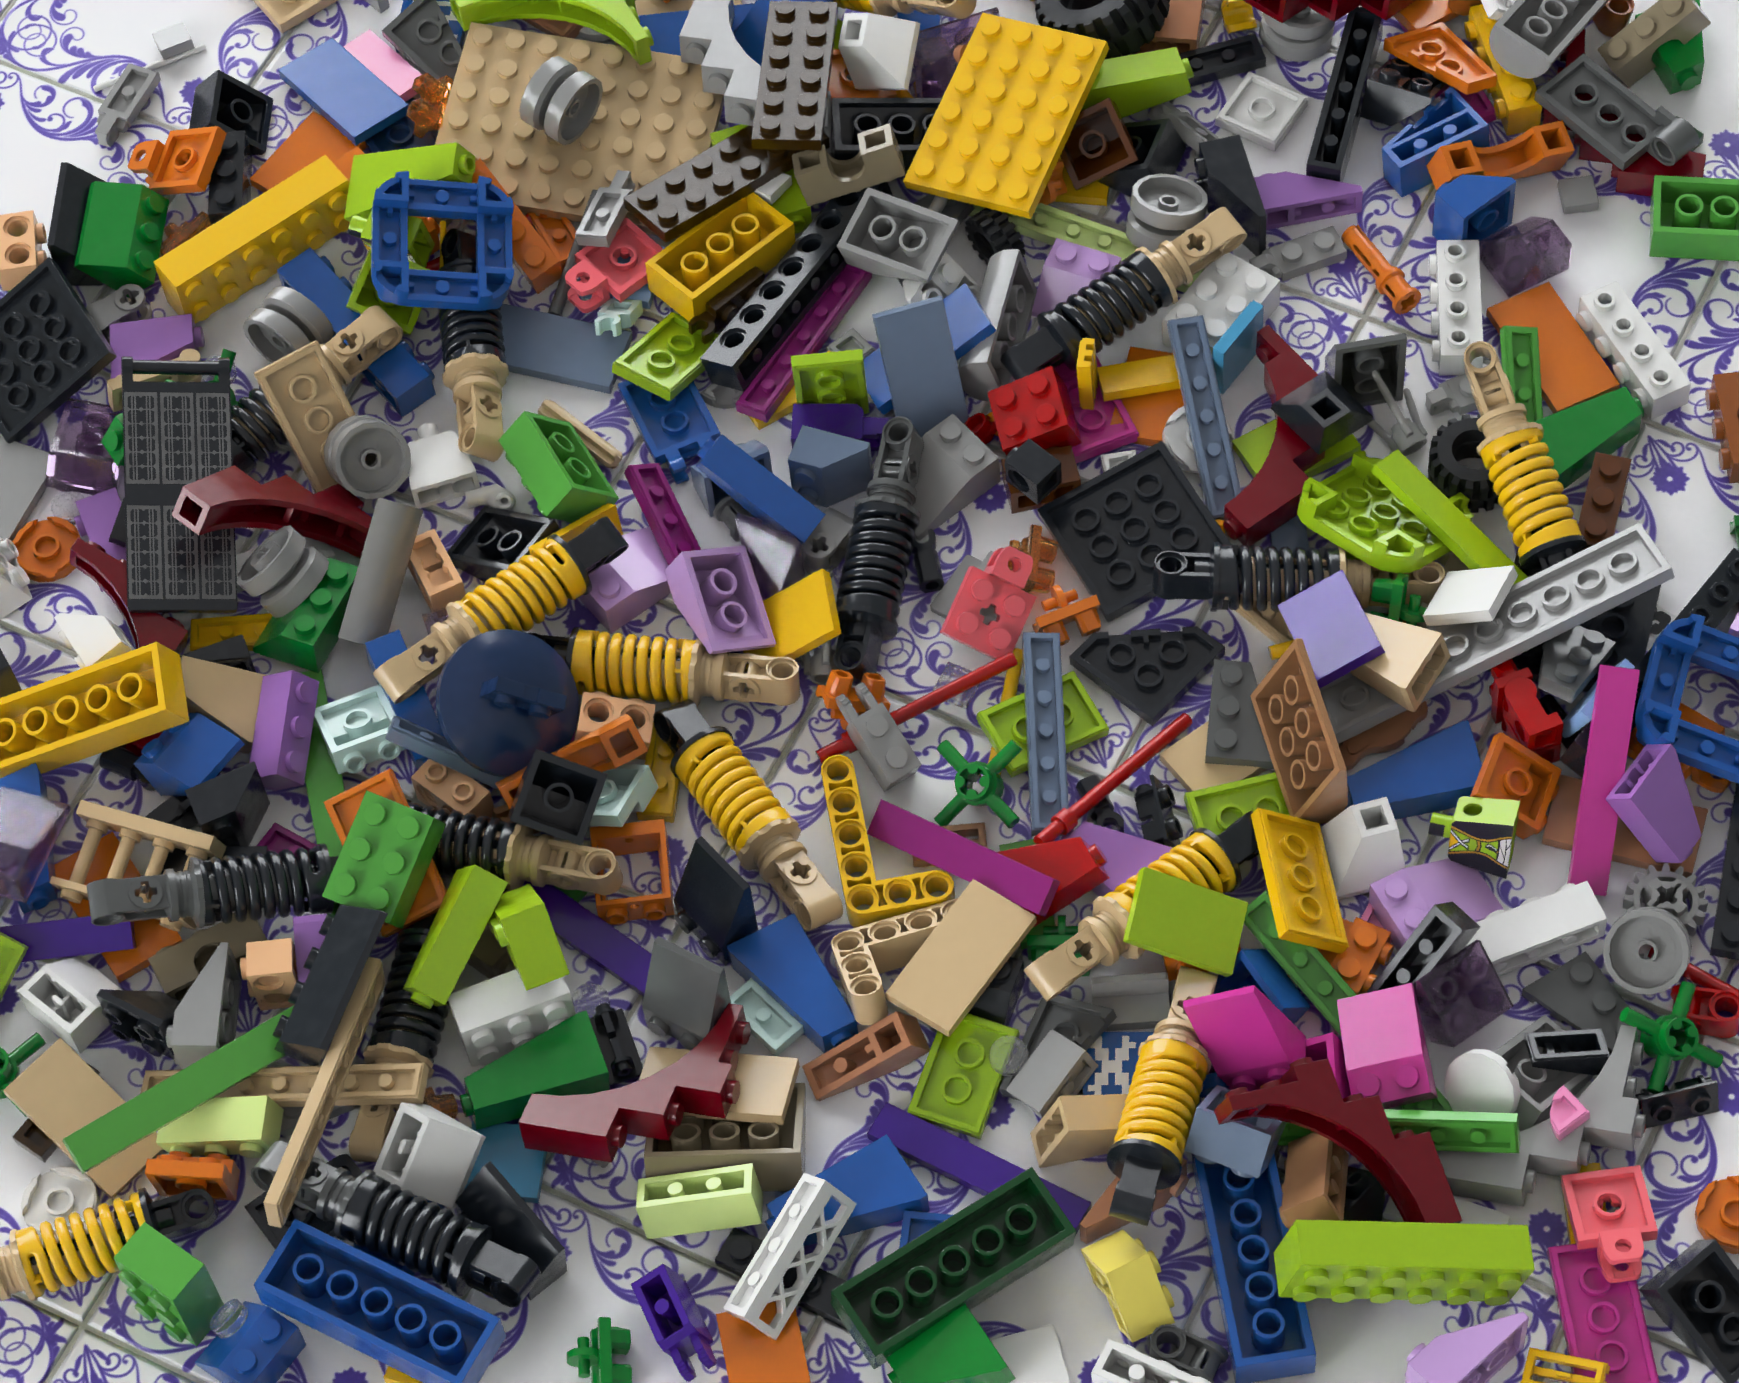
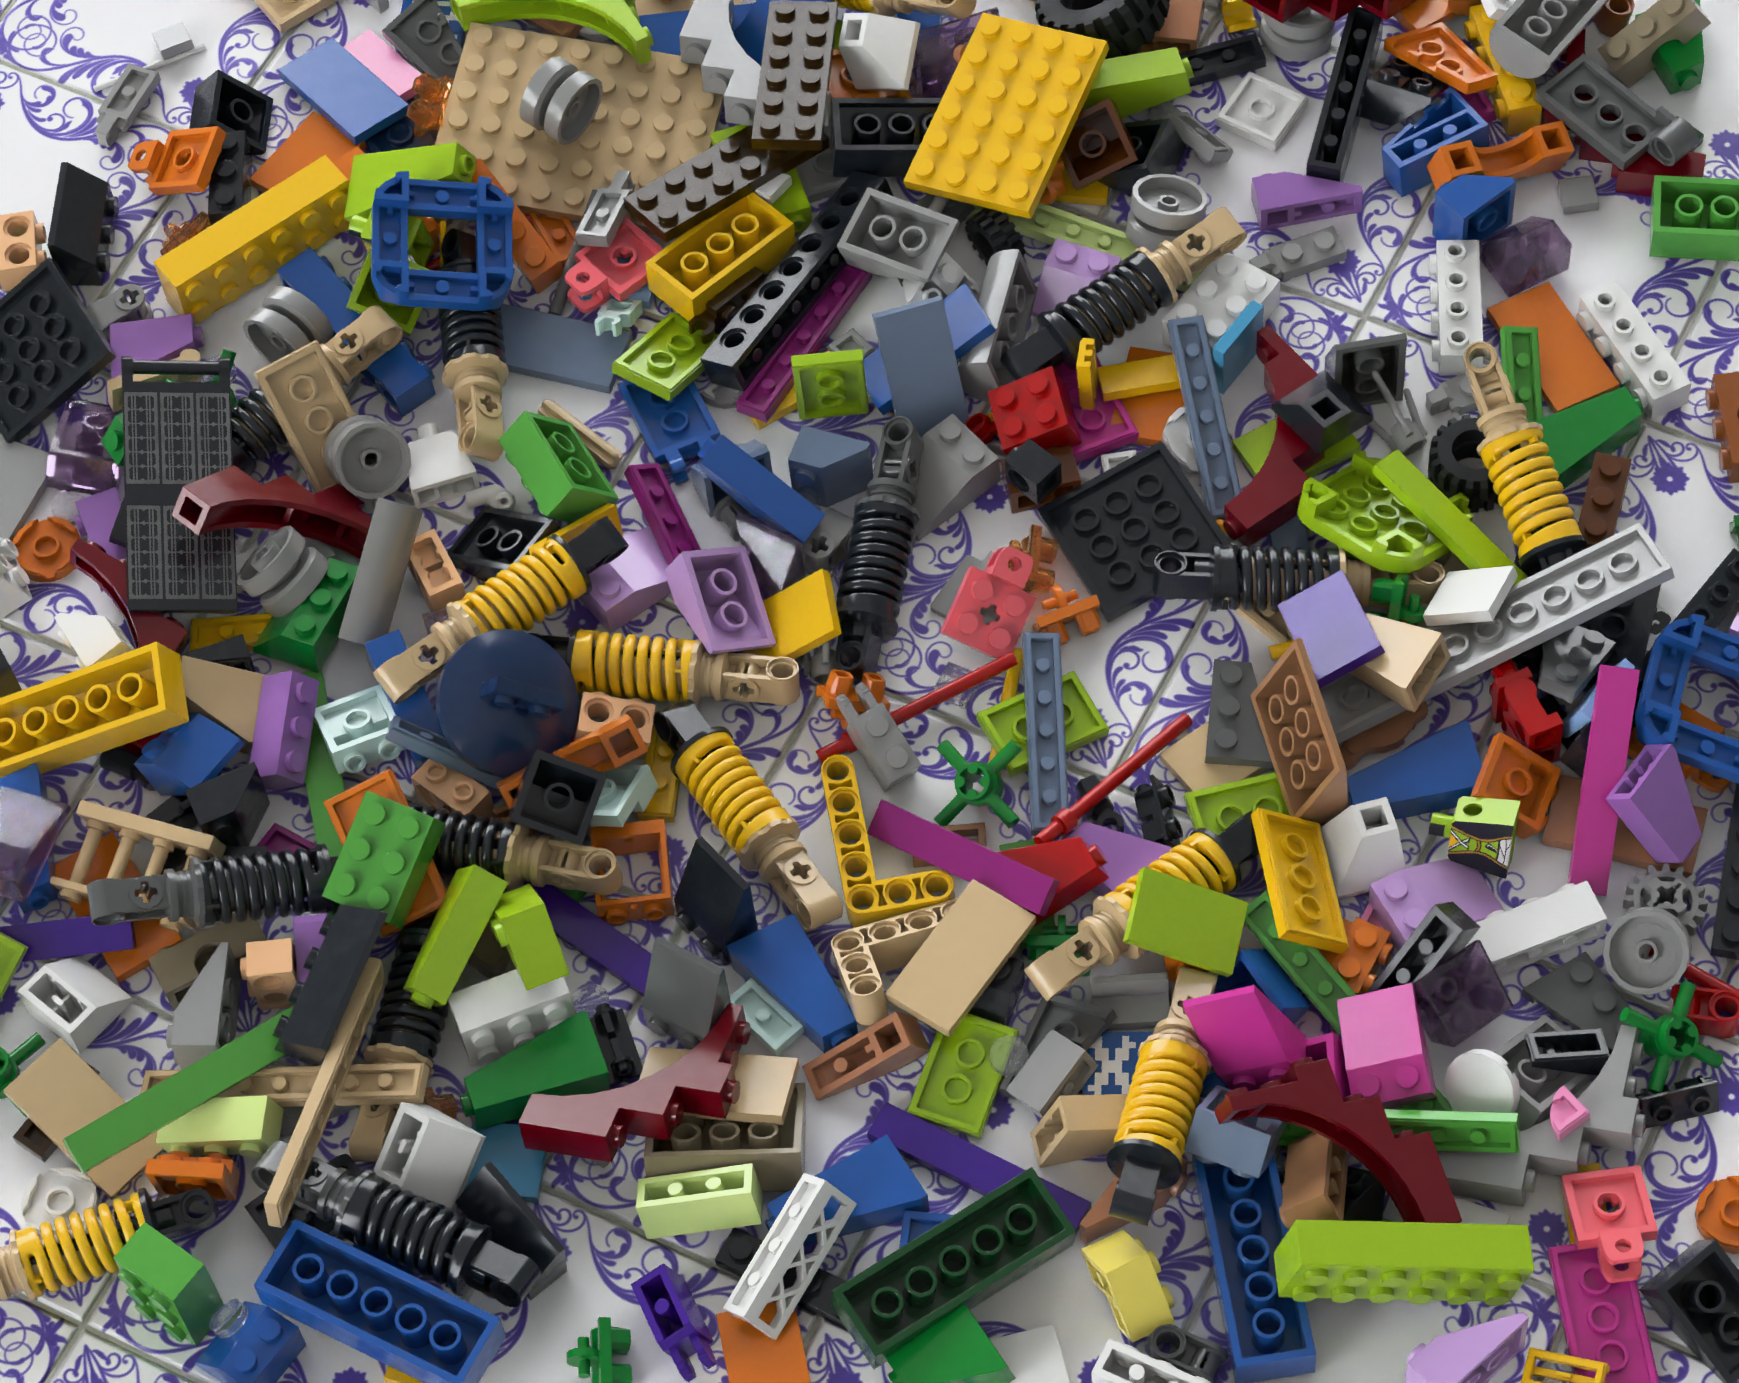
(121, 234): green slope -> none
(140, 1017): black slope -> none
(827, 178): dark tan arch -> none
(838, 419): dark purple hinge -> none
(928, 564): black bar -> none
(1147, 667): black plate -> none
(1229, 183): black slope -> none
(1388, 279): orange pin -> none

